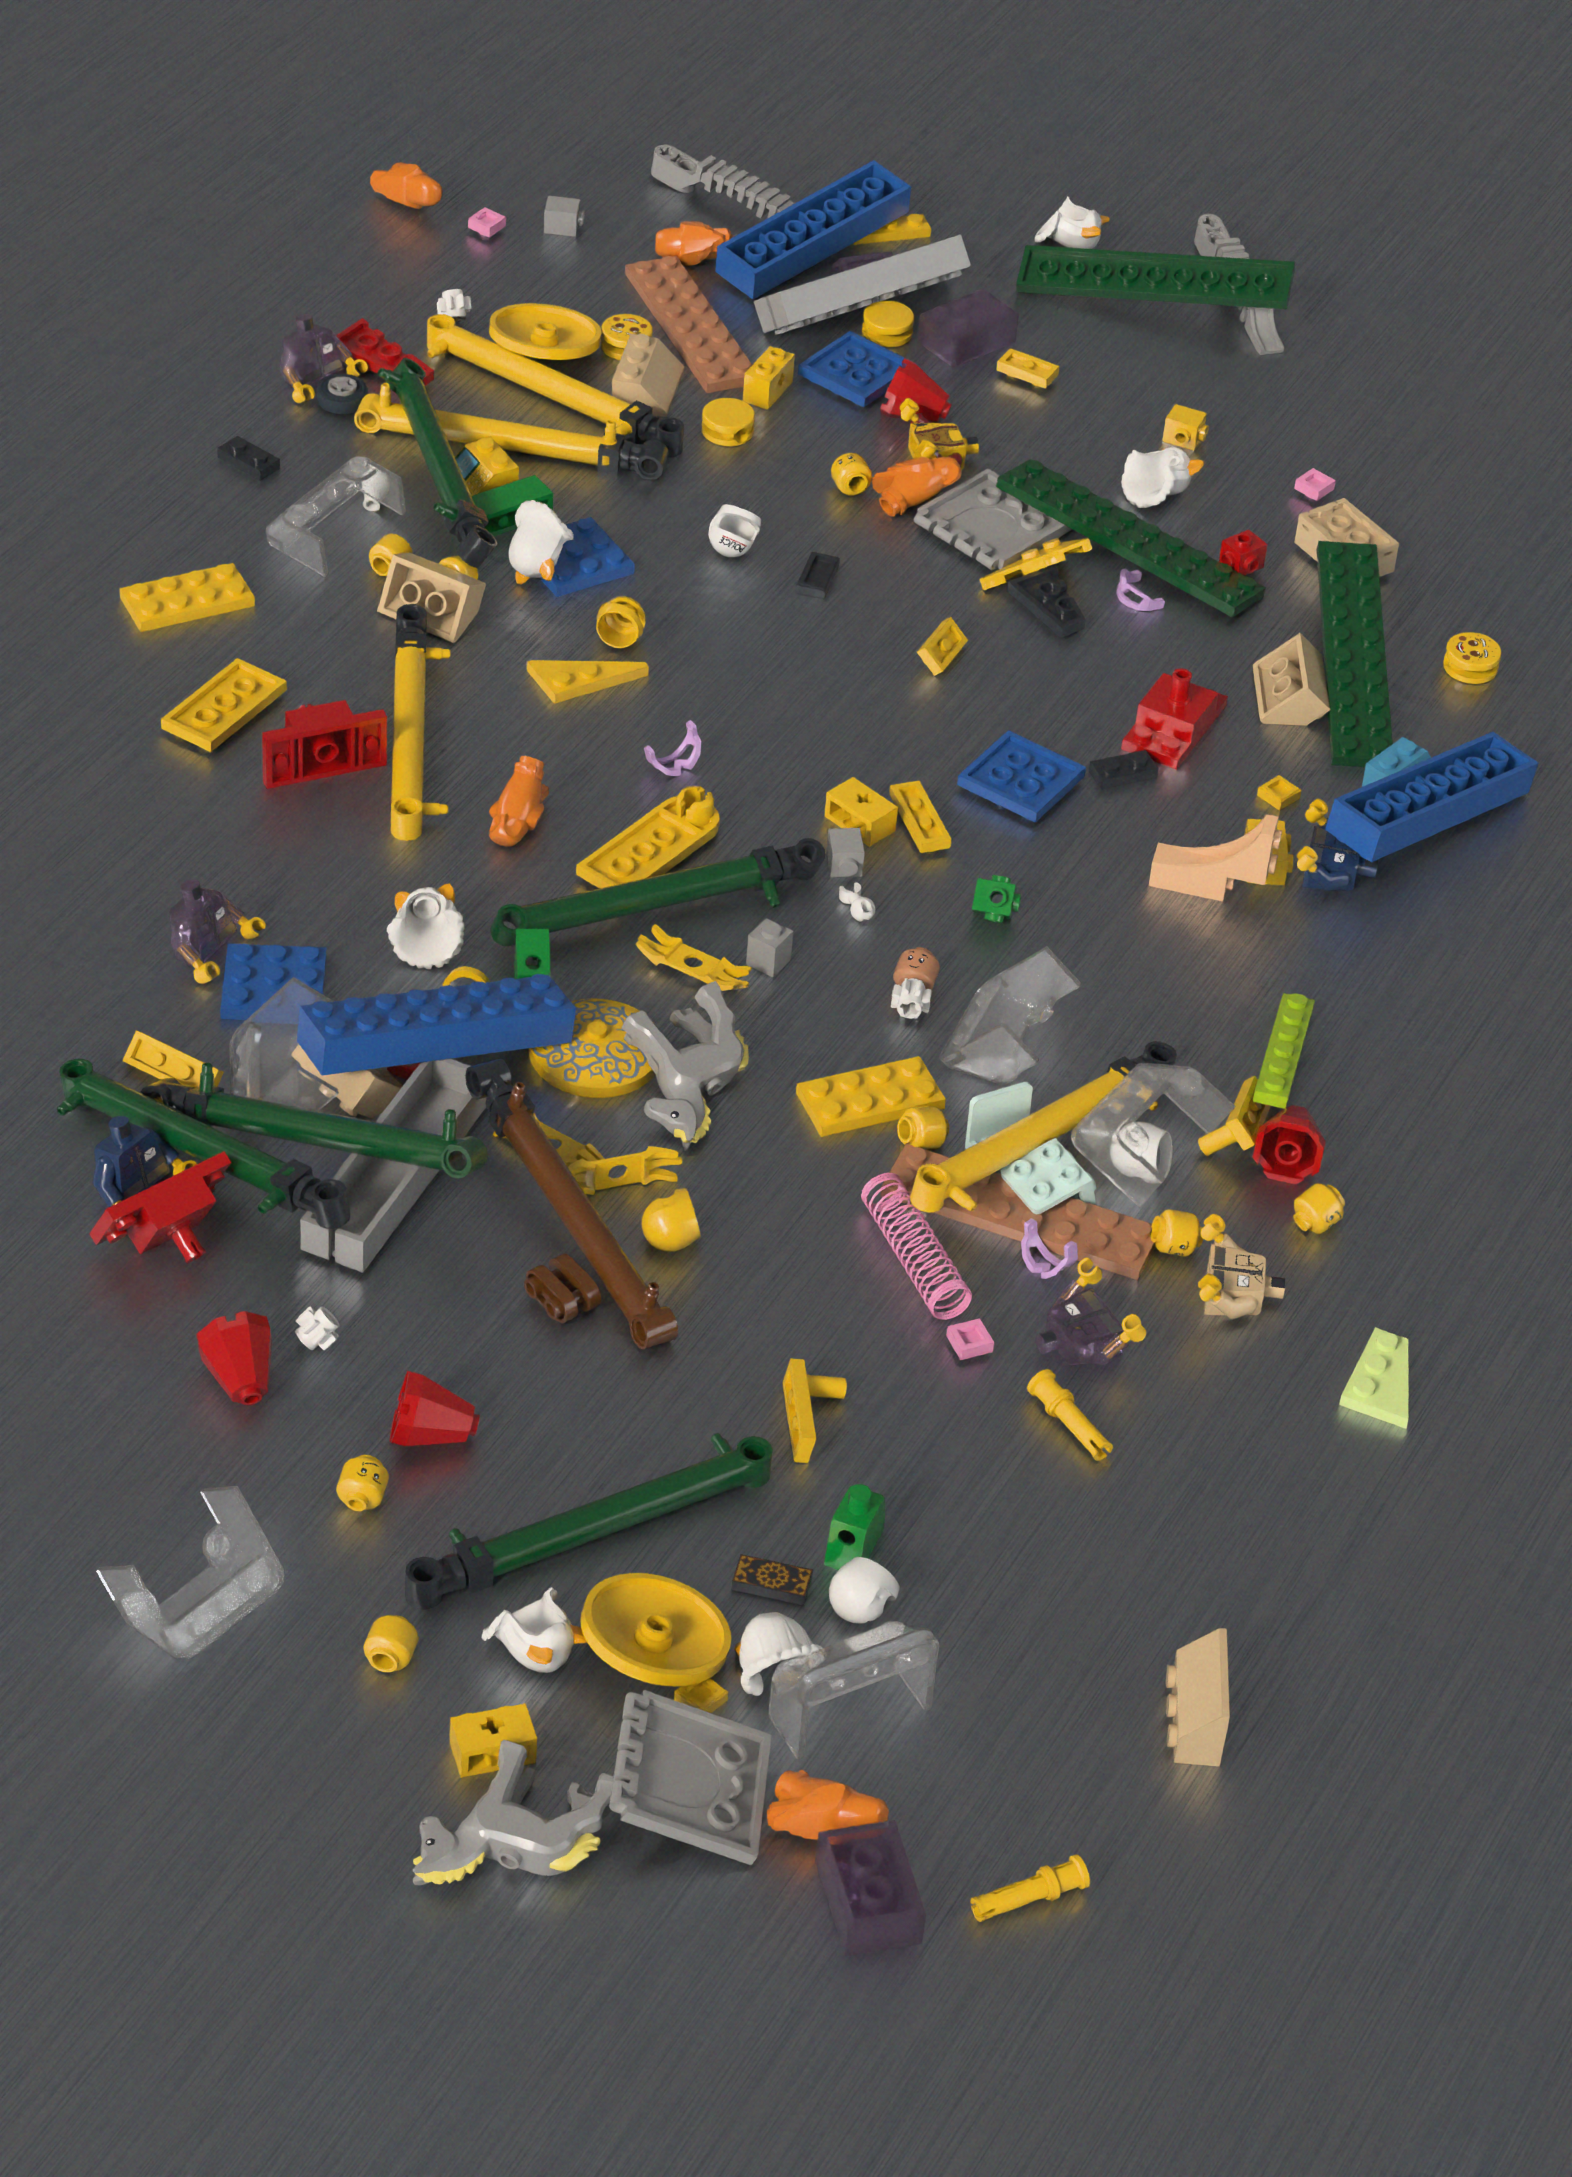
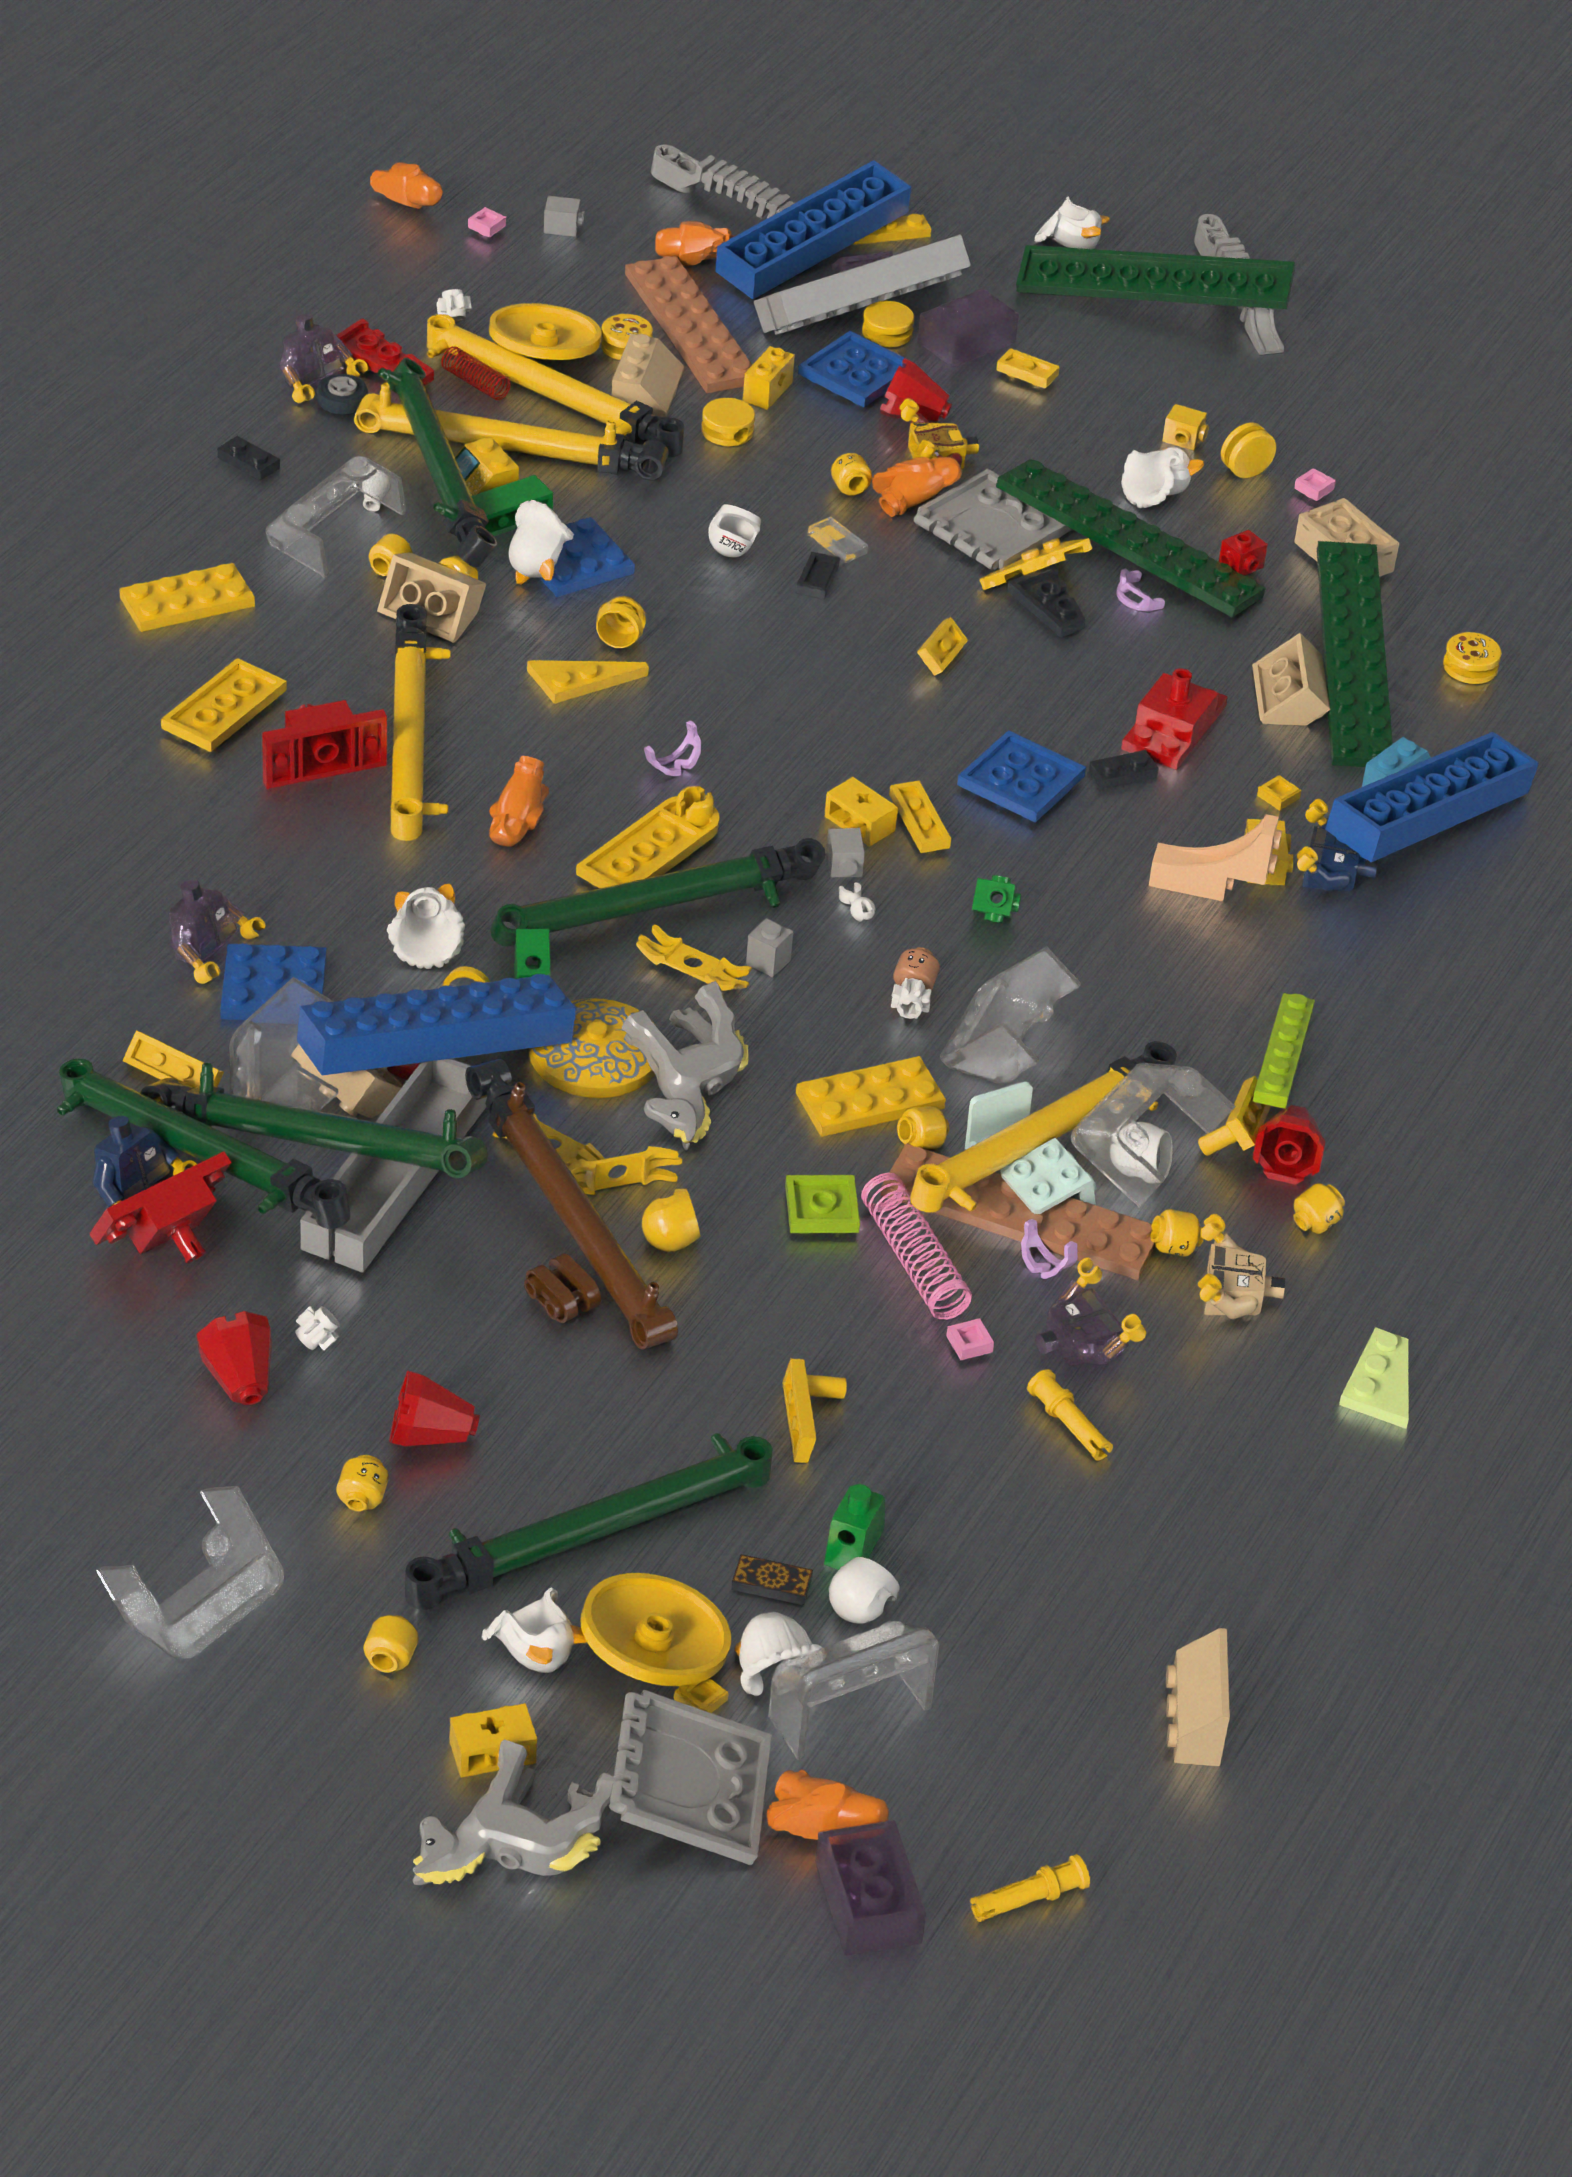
(449, 369): none -> red piece
(822, 1204): none -> lime plate
(838, 539): none -> clear tile
(1248, 450): none -> yellow head

